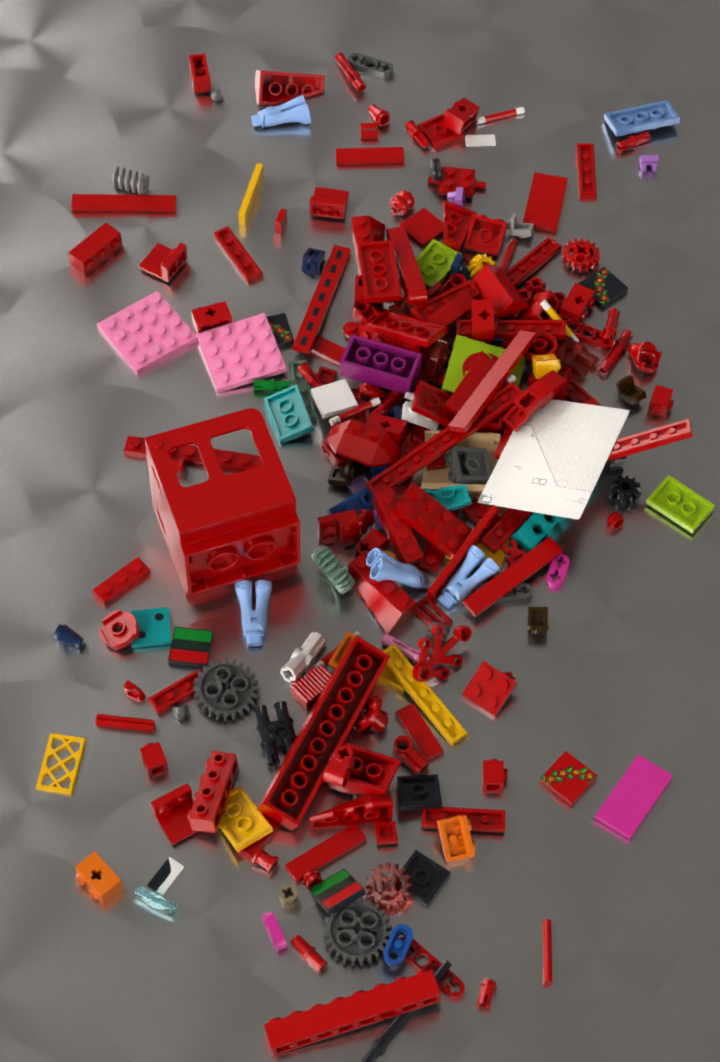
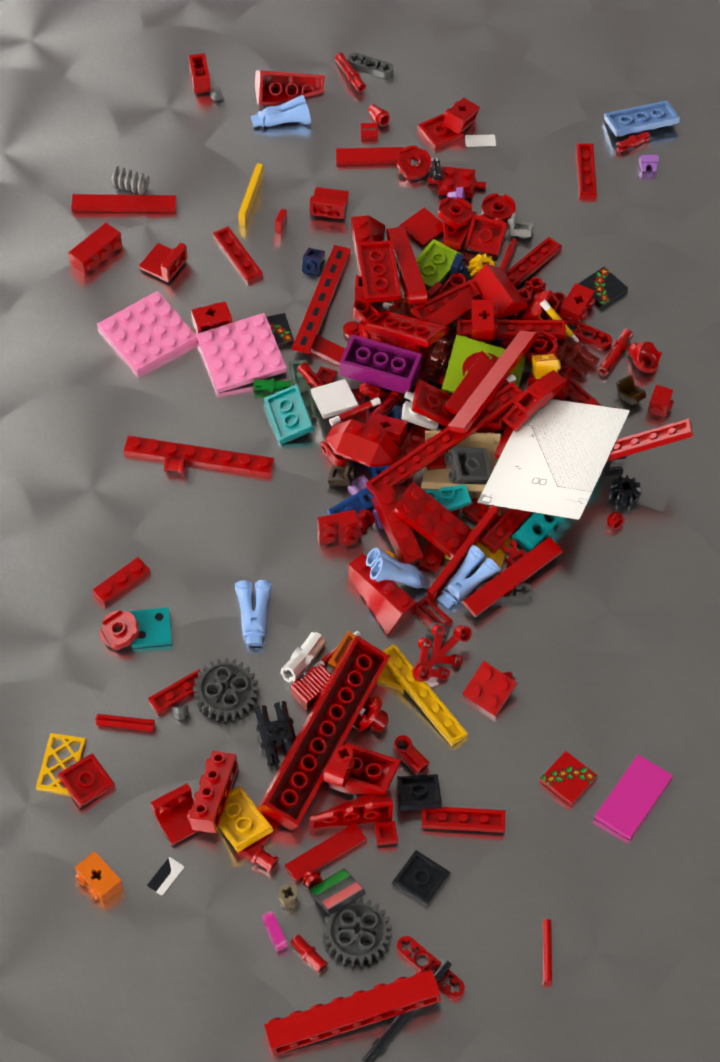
(67, 636): dark blue cone -> none
(86, 780): none -> red tile
(134, 692): red tile -> none
(154, 759): red brick -> none
(155, 900): clear light blue pin -> none
(190, 647): tile -> none
(230, 523): red piece -> none
(333, 569): sand green gear -> none
(372, 540): red piece -> none
(381, 879): clear red gear -> none
(398, 946): blue plate -> none
(402, 202): red piece -> none
(407, 169): none -> red plate
(408, 651): bright pink pin -> none
(417, 134): red axle -> none
(419, 731): red tile -> none
(456, 220): none -> red plate
(456, 838): orange bracket -> none
(487, 988): red pin -> none
(493, 200): none -> red plate
(493, 775): red brick -> none
(500, 115): red bar -> none
(537, 620): dark brown bracket -> none
(545, 201): red tile -> none
(561, 572): dark pink beam -> none
(581, 255): red gear -> none
(610, 330): red pin -> none
(680, 504): lime plate -> none

